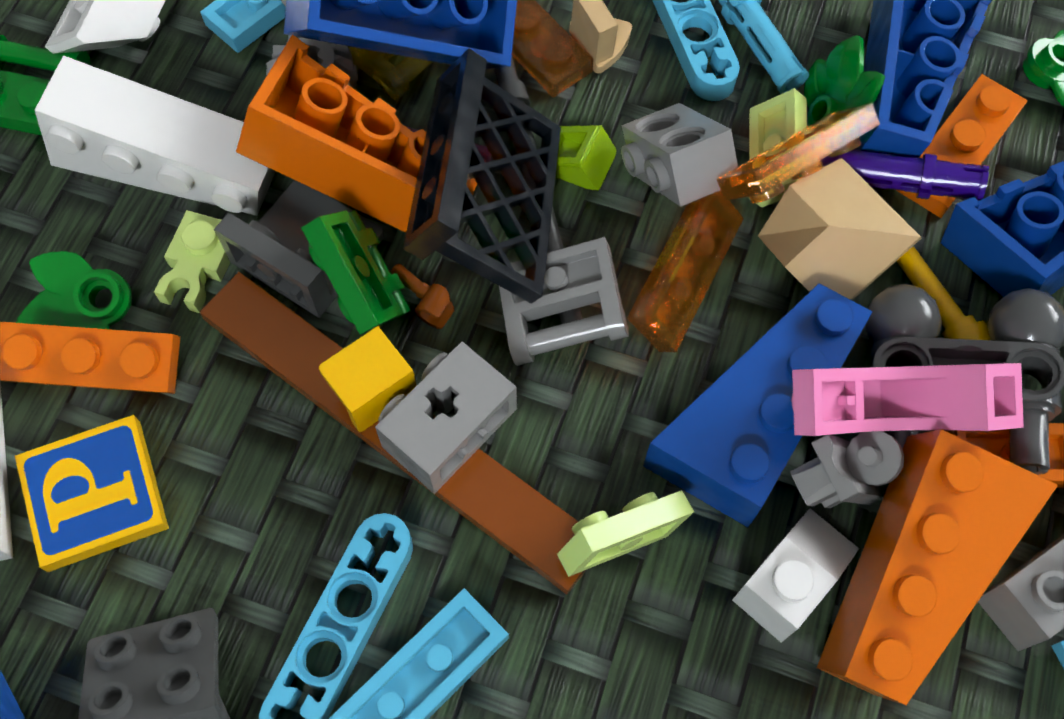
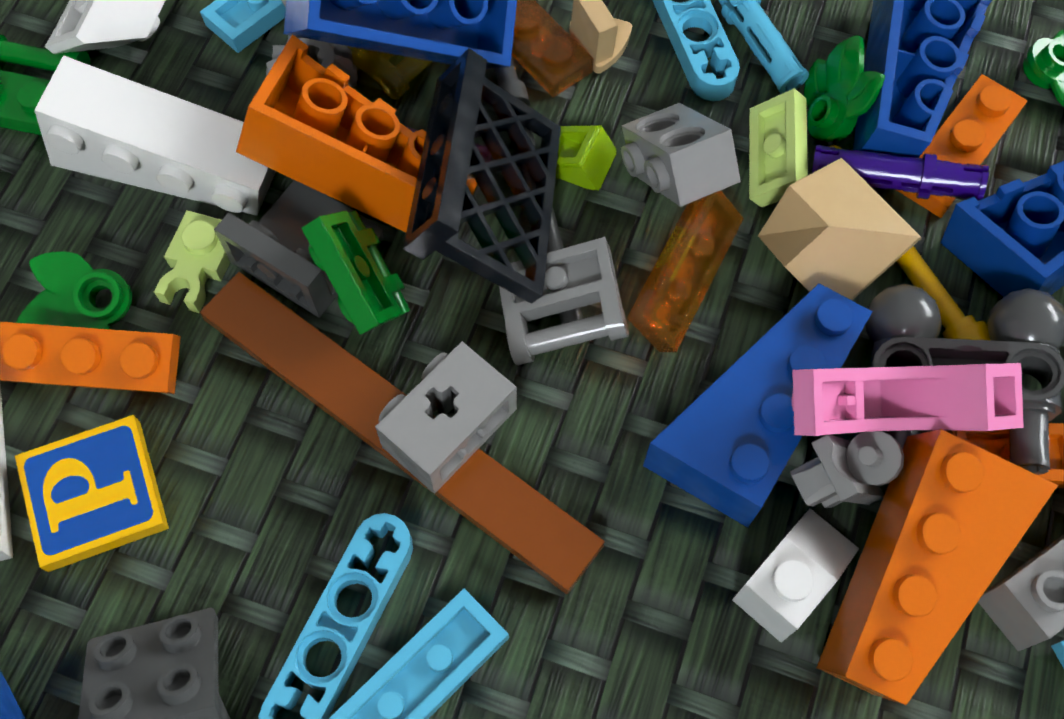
(368, 377): yellow panel -> none
(435, 300): dark orange hand -> none
(640, 524): yellowish green plate -> none
(798, 155): clear orange plate -> none

